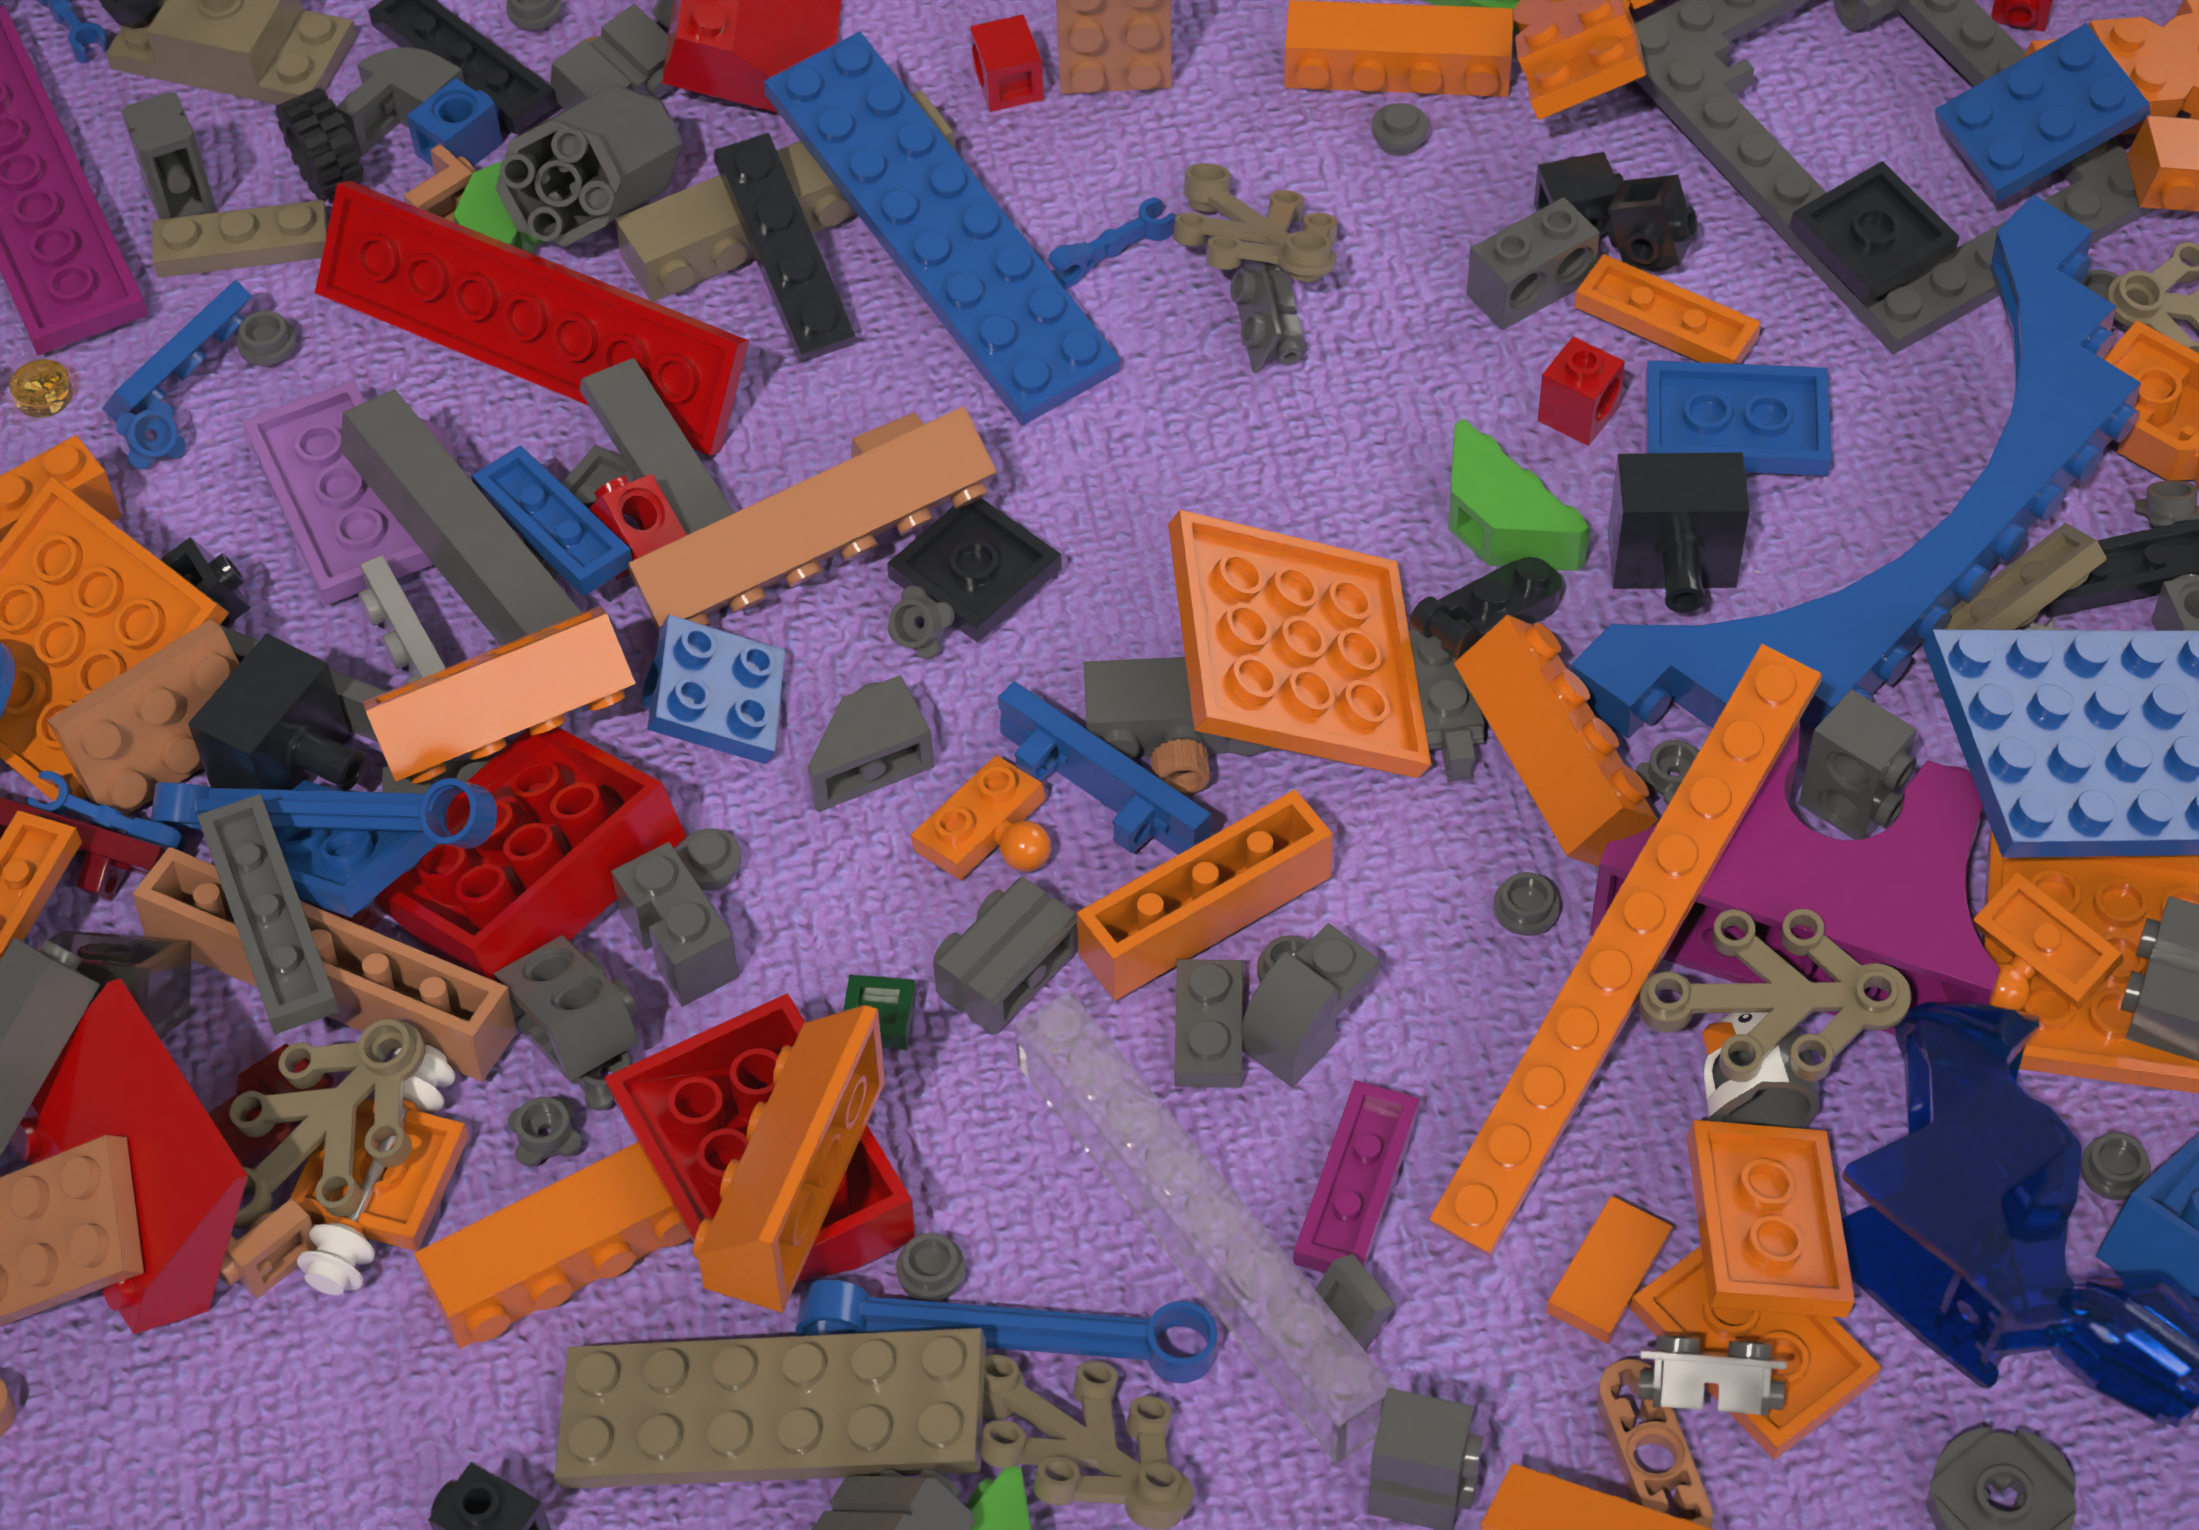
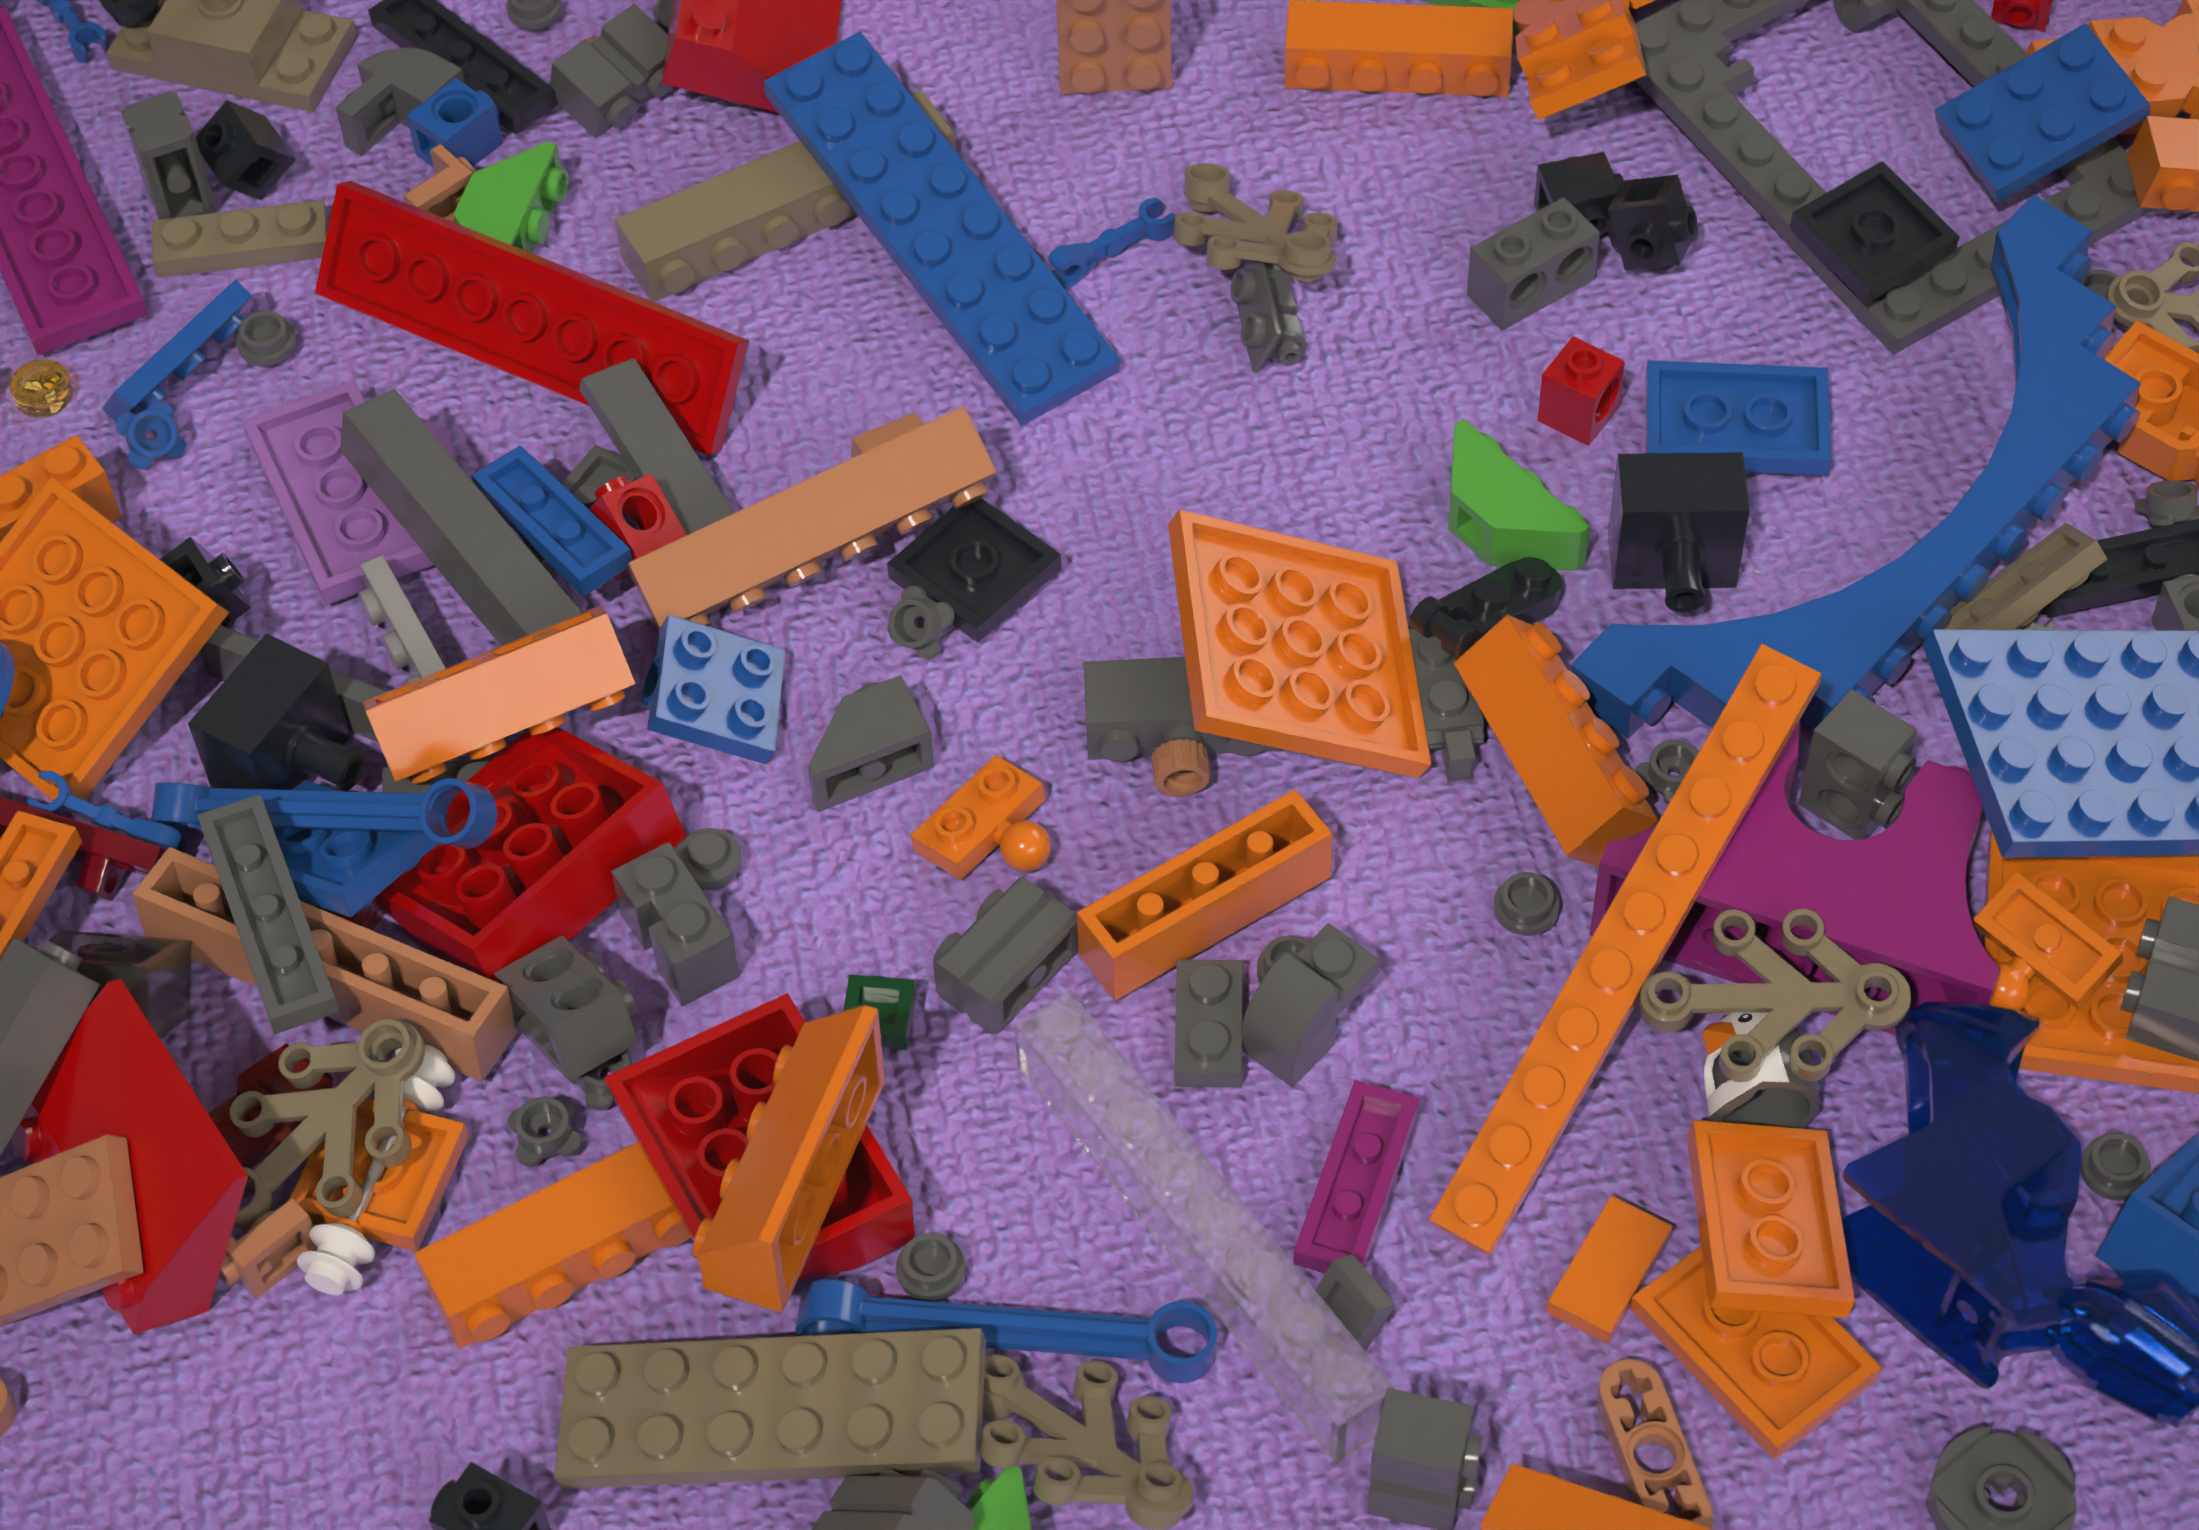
(138, 723): nougat plate -> none
(244, 150): none -> black brick
(319, 142): black tyre -> none
(589, 165): dark grey brick -> none
(784, 247): black plate -> none
(1006, 63): red brick -> none
(1142, 800): blue hinge -> none
(1399, 128): dark grey plate -> none
(1666, 313): orange plate -> none
(1684, 1370): hinge -> none

